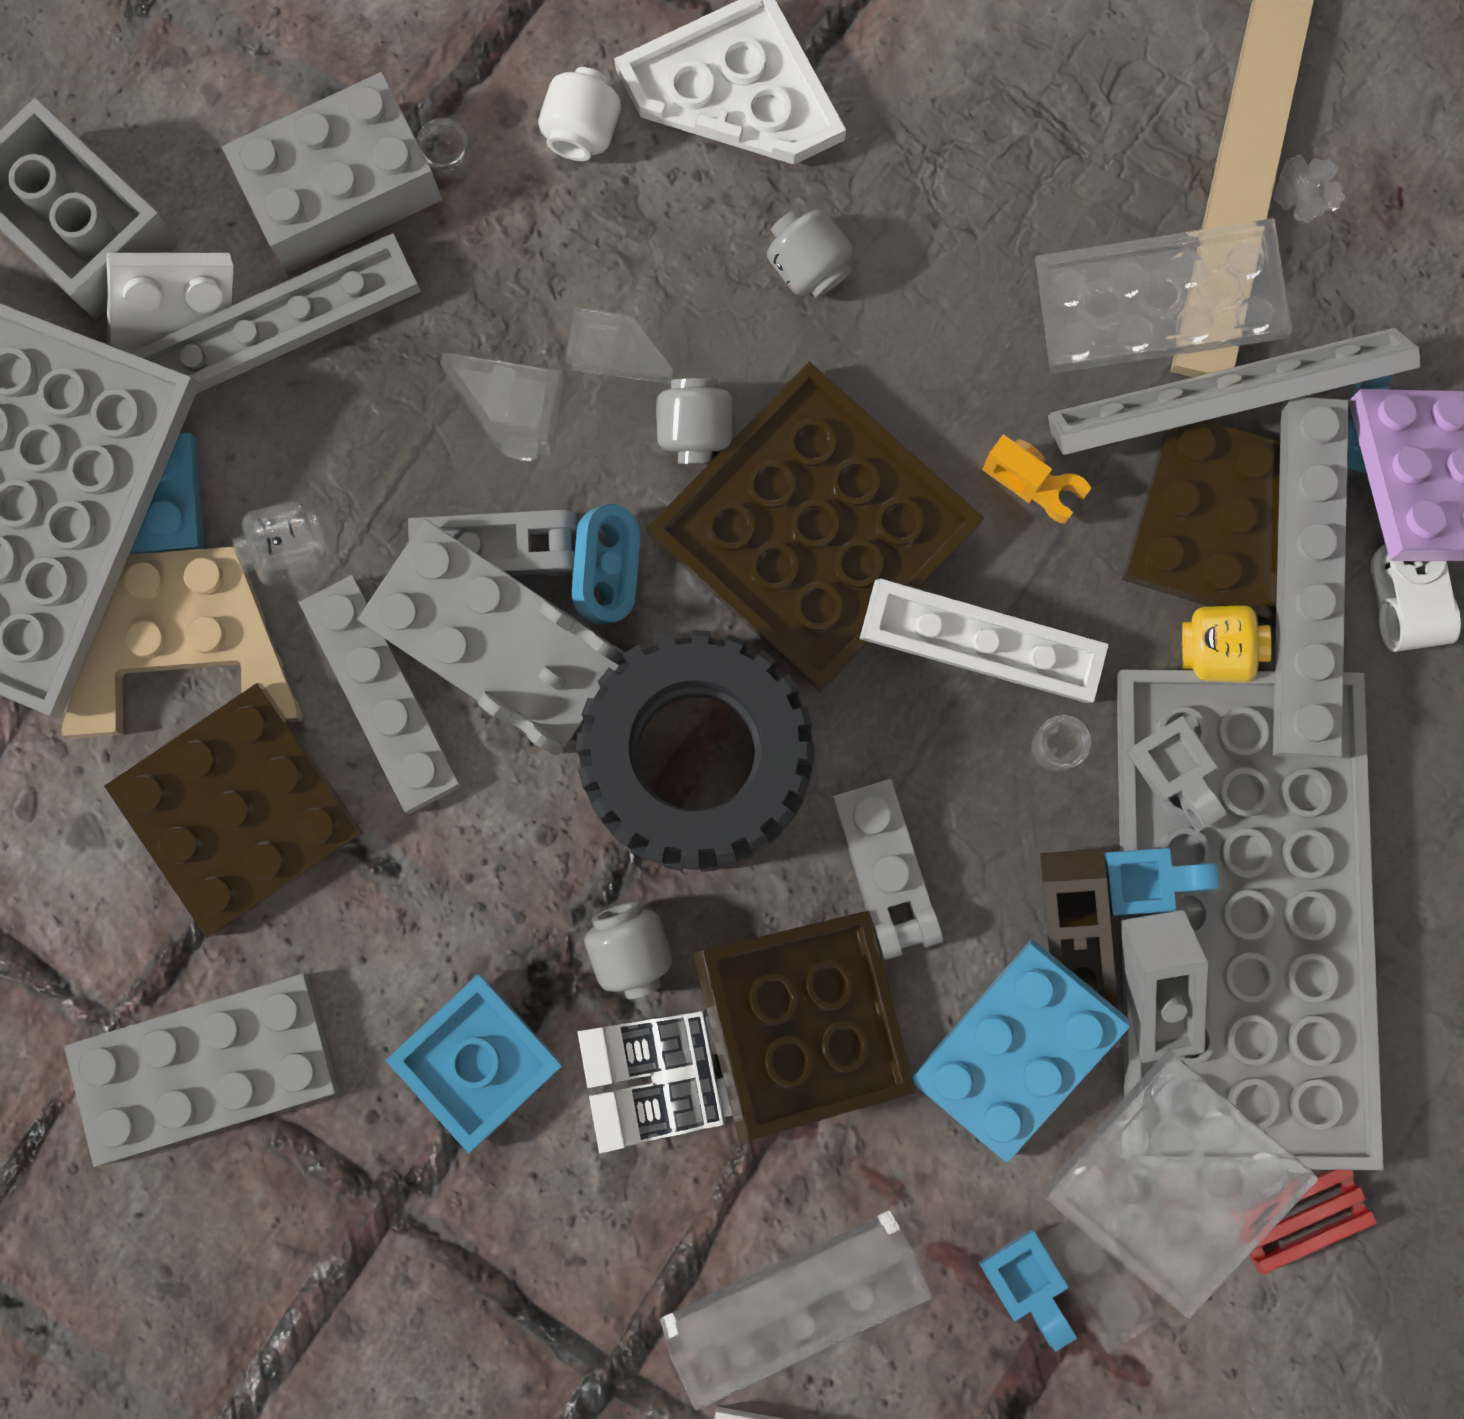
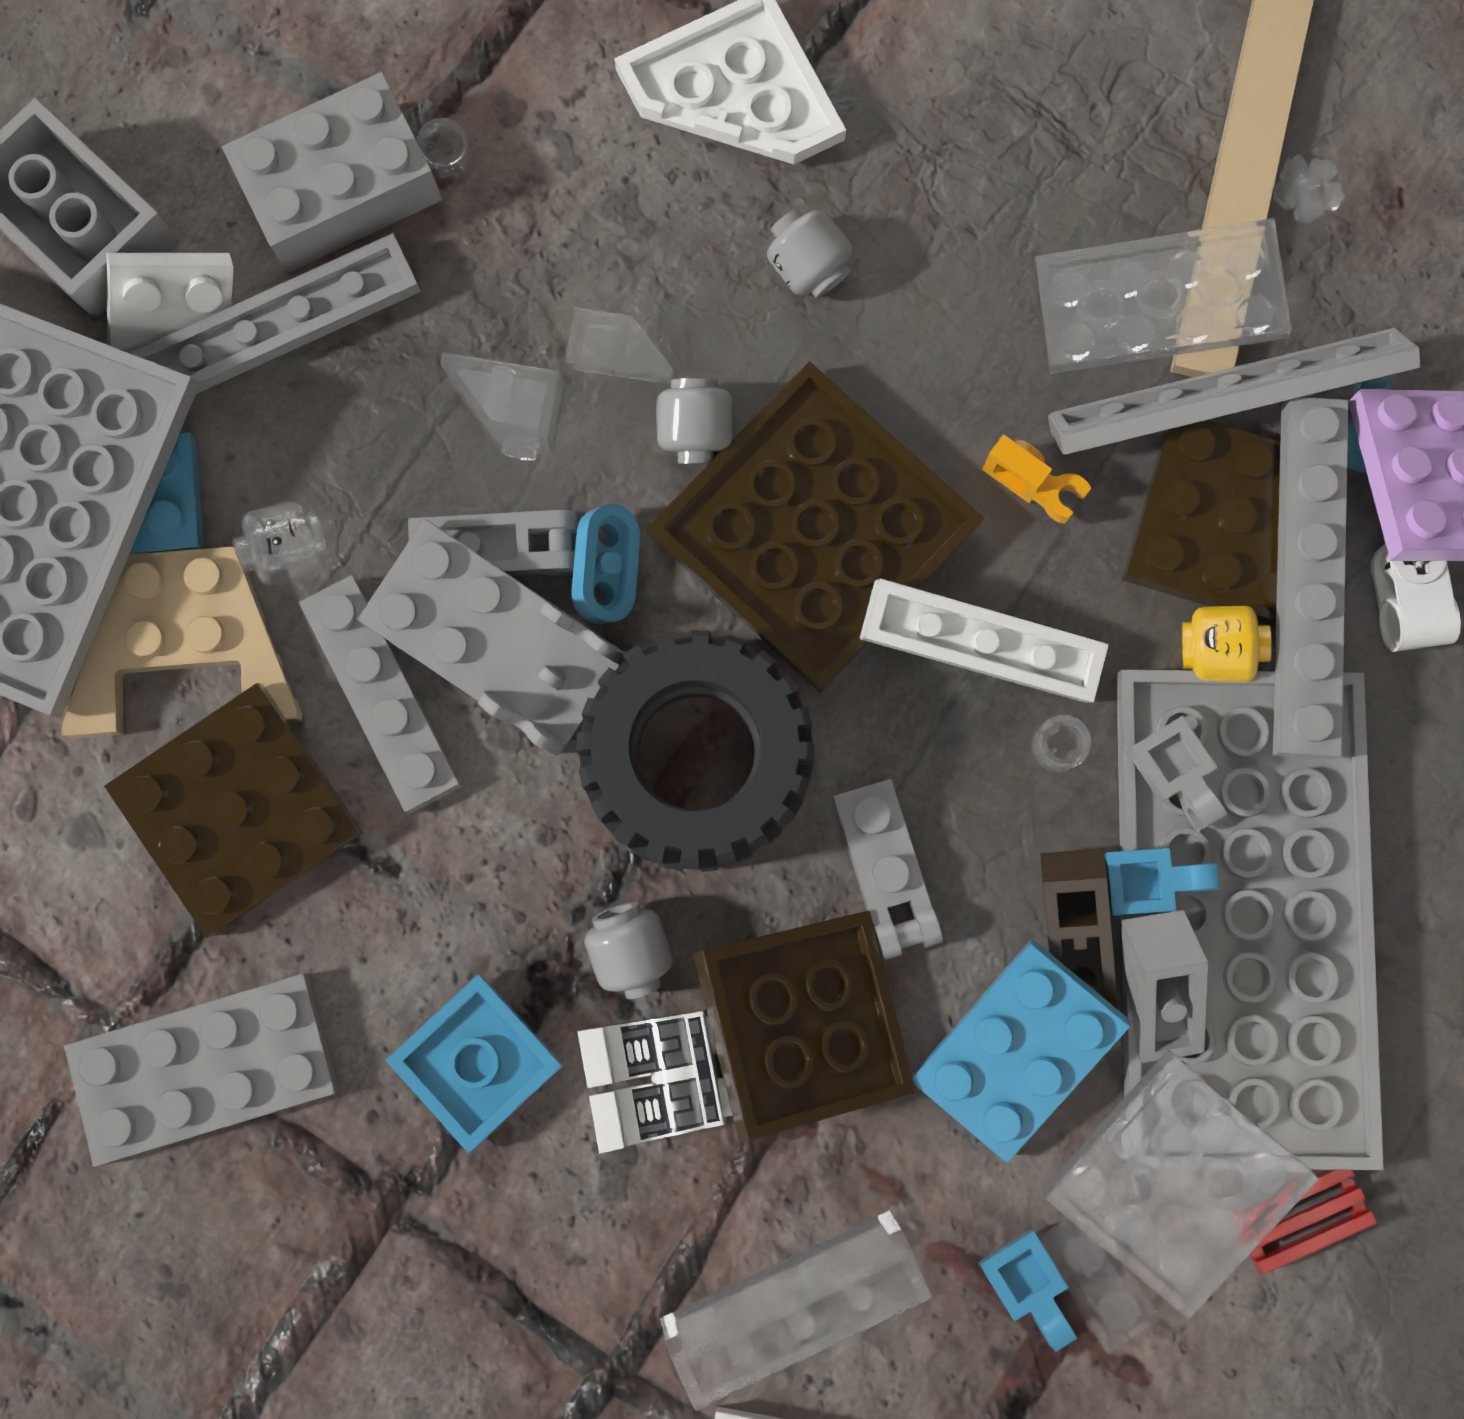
(579, 114): white head -> none

